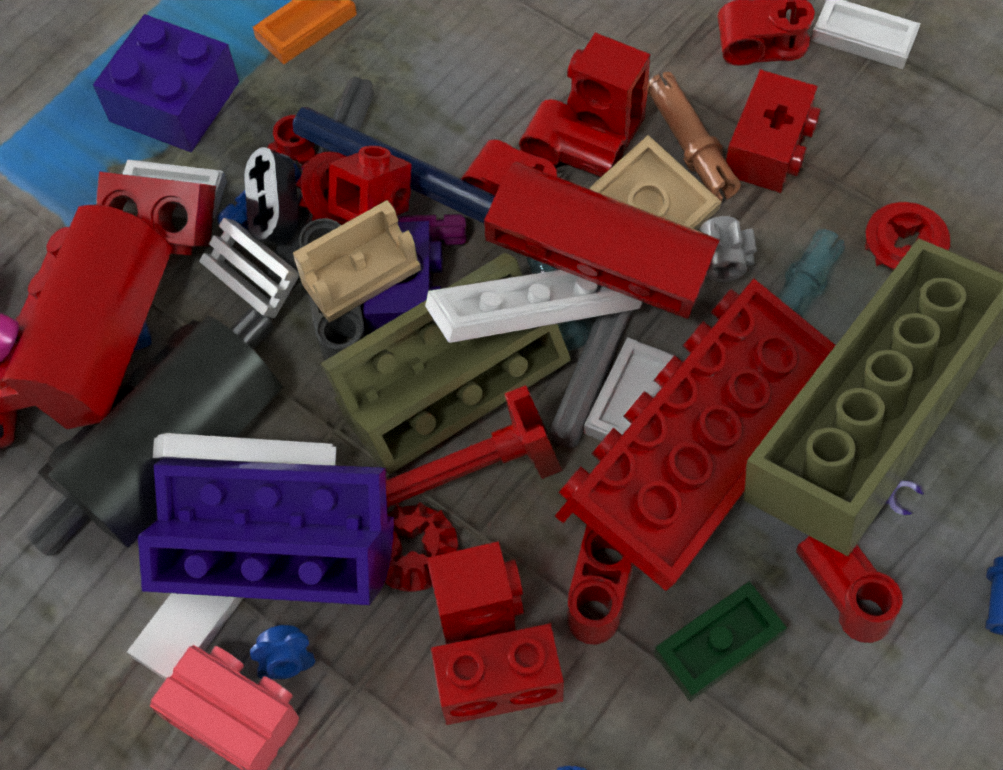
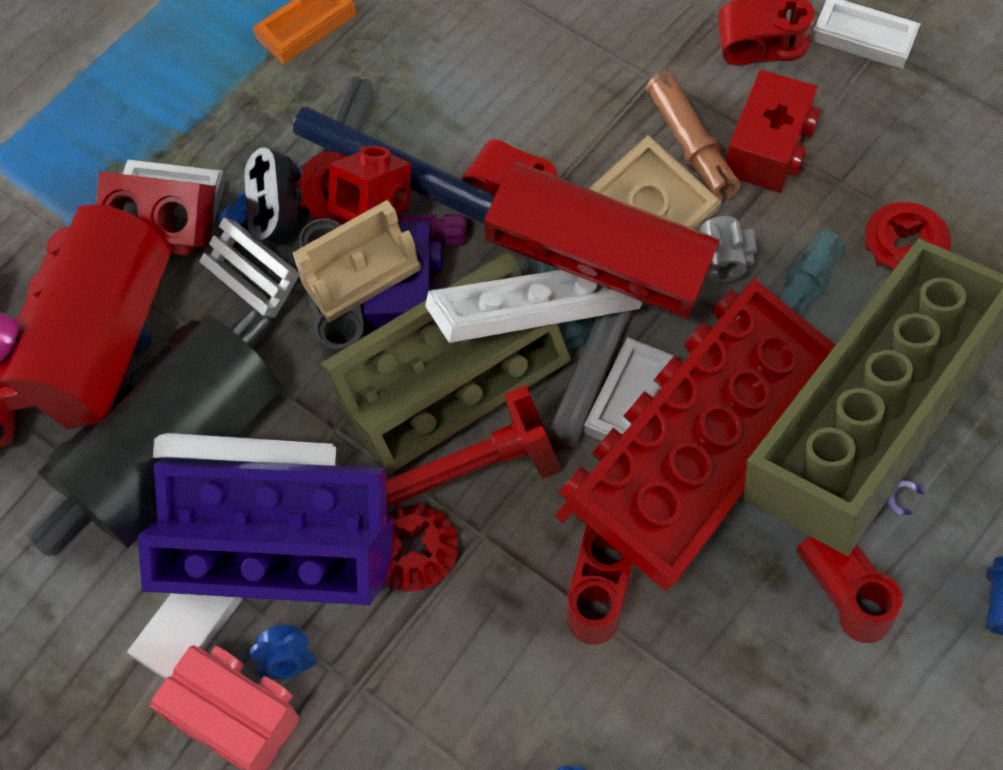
(167, 82): dark purple brick -> none
(284, 136): red plate -> none
(476, 592): red brick -> none
(498, 674): red brick -> none
(562, 137): red piece -> none
(609, 85): red brick -> none
(719, 641): dark green plate -> none

